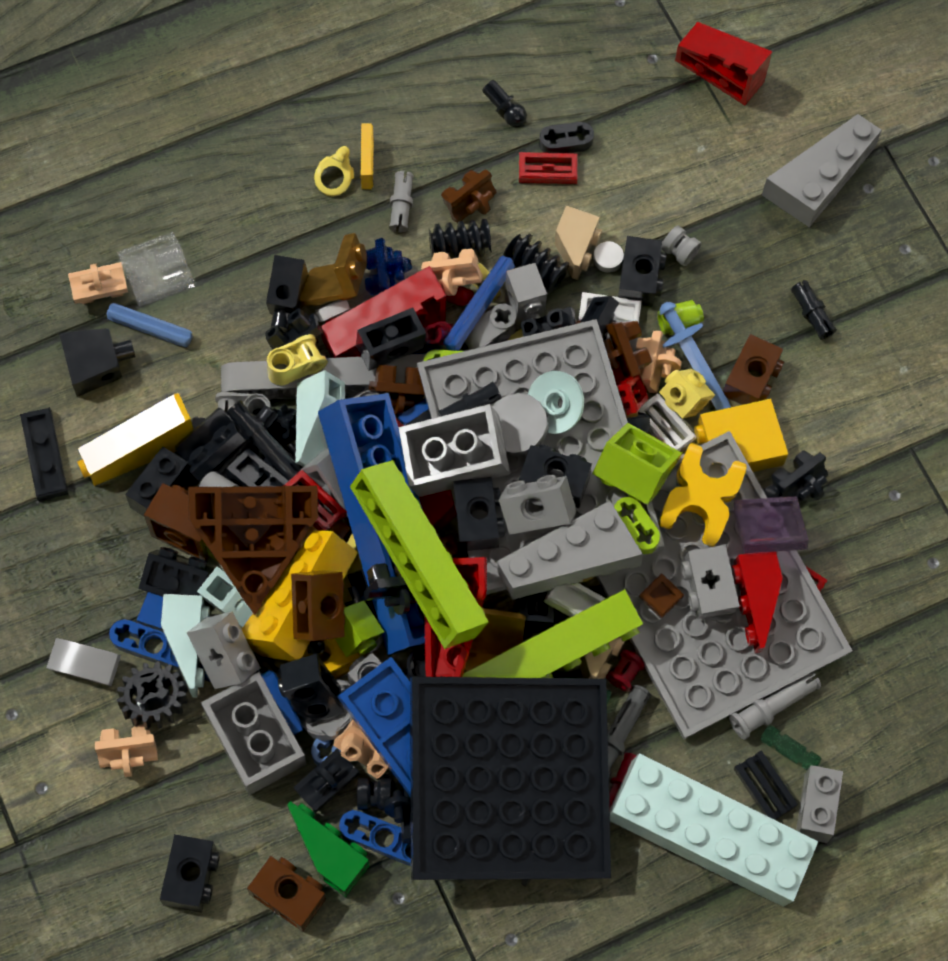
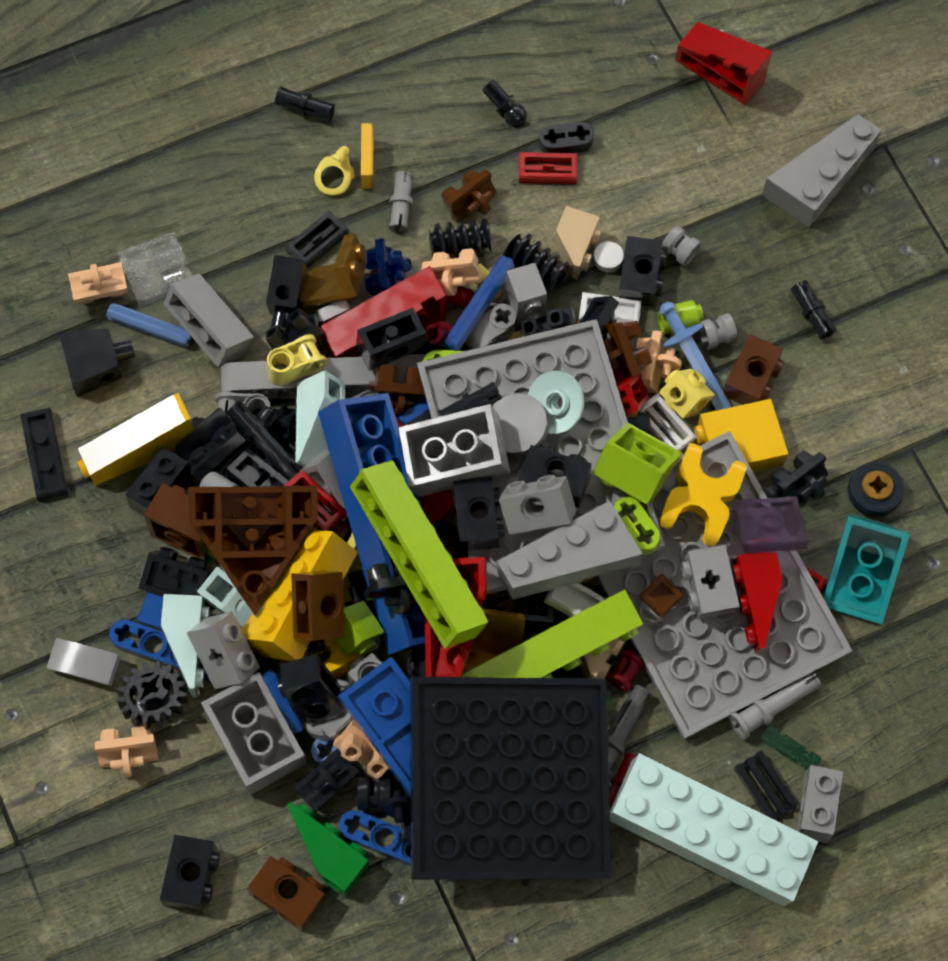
(208, 320): none -> light grey brick
(305, 104): none -> black pin
(320, 251): none -> black tile
(718, 331): none -> light grey wheel
(865, 568): none -> teal slope
(868, 497): none -> black wheel

